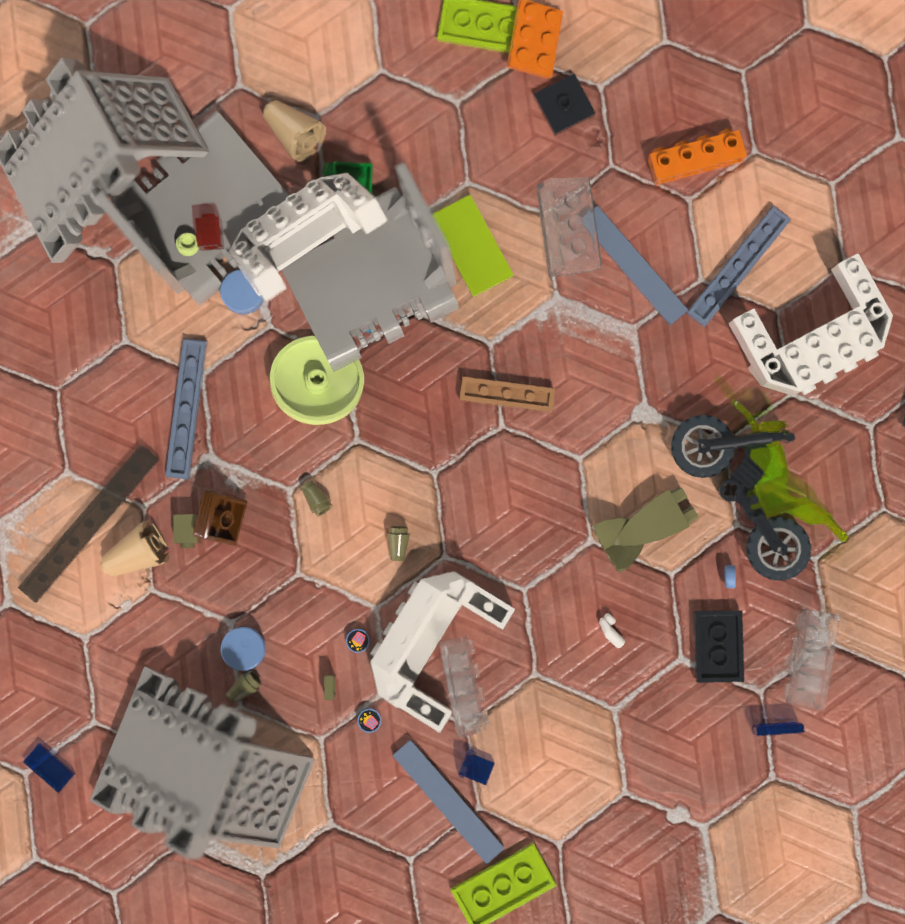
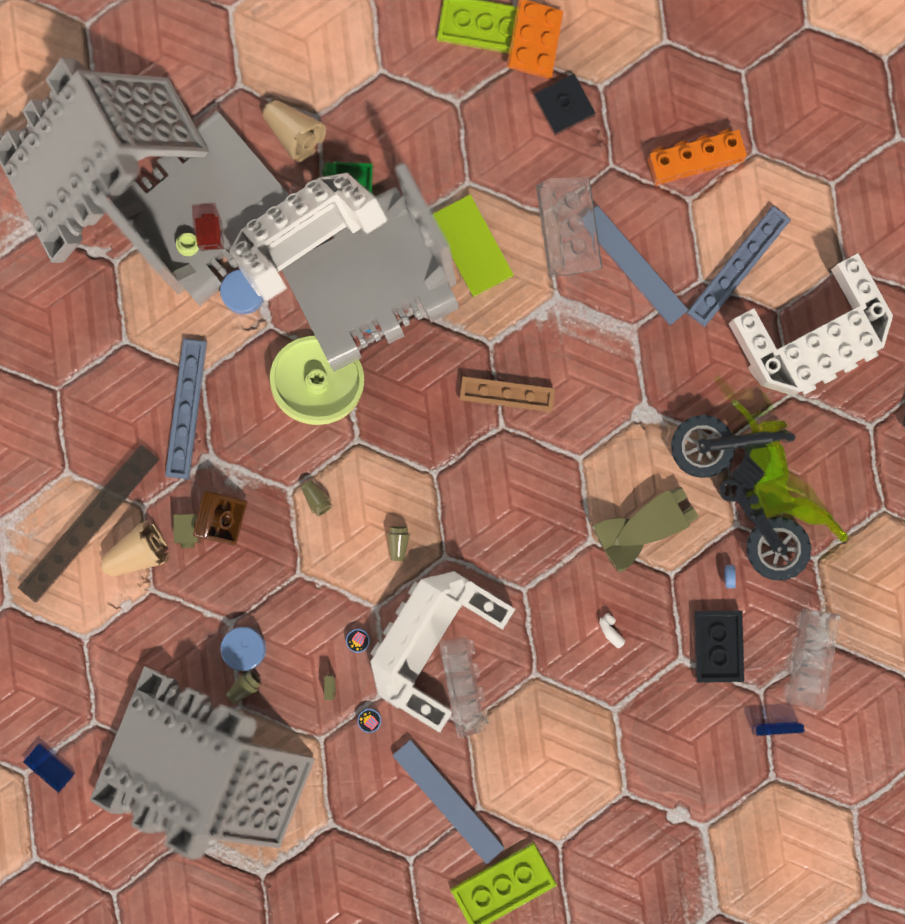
(476, 768): clear blue tile -> none

